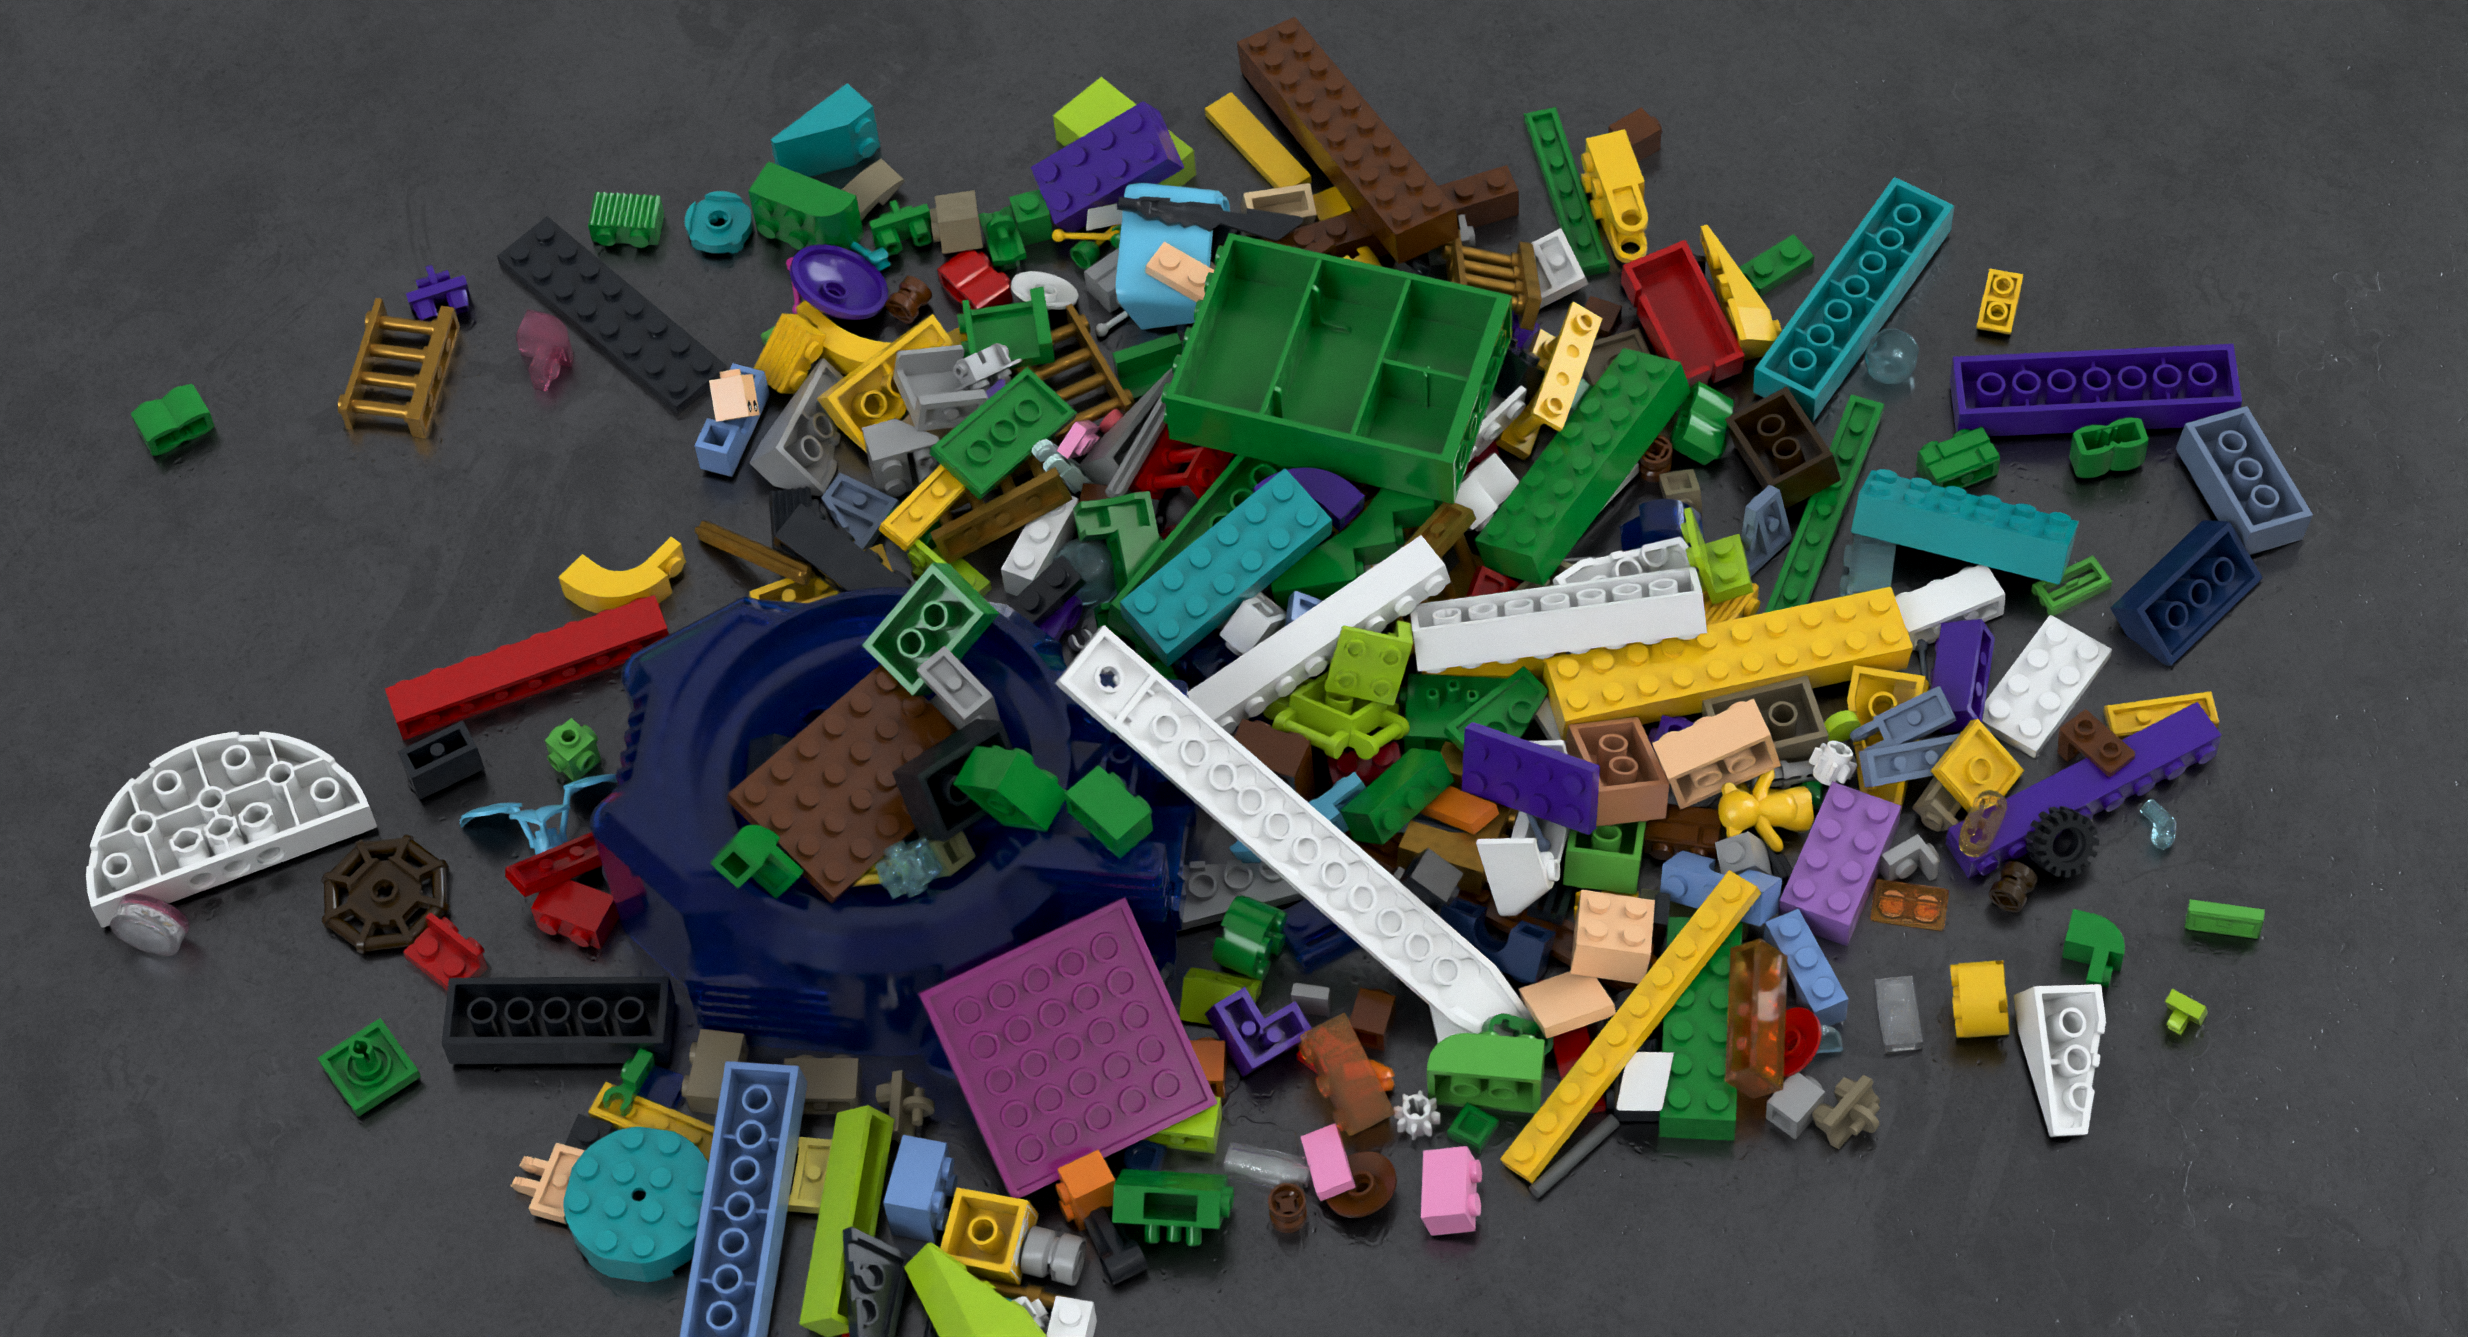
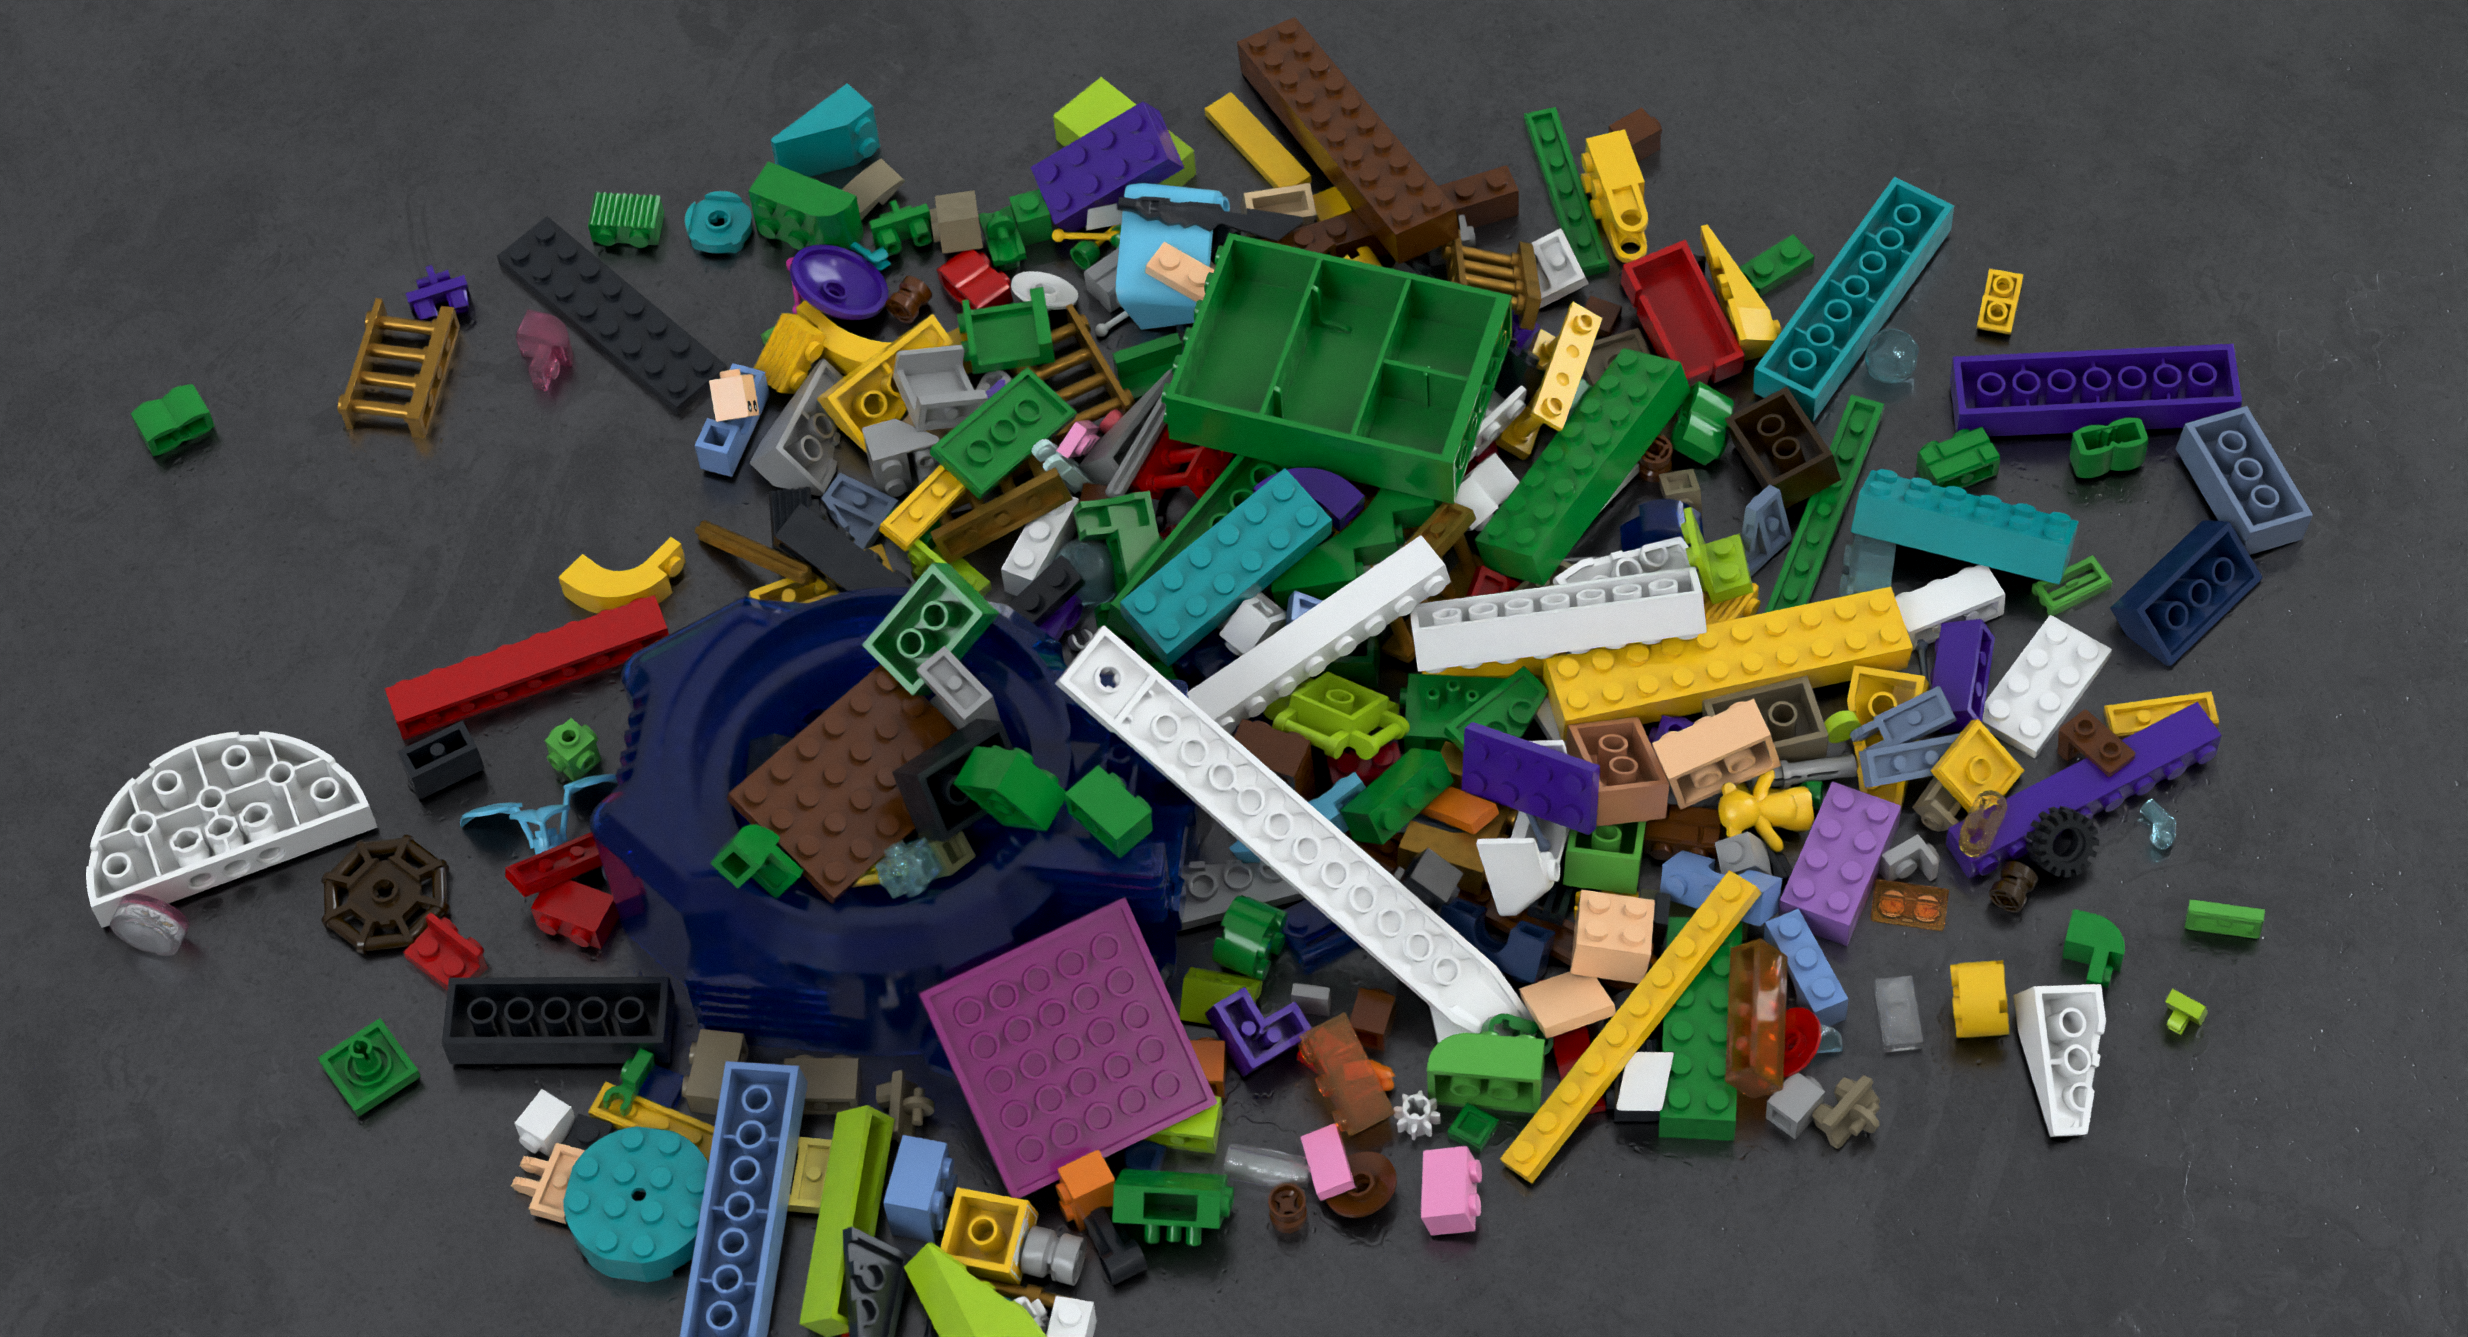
(544, 1123): none -> white brick
(986, 363): light grey hinge -> none
(1370, 663): lime bracket -> none
(1574, 1156): dark grey bar -> none
(1832, 763): white gear -> none

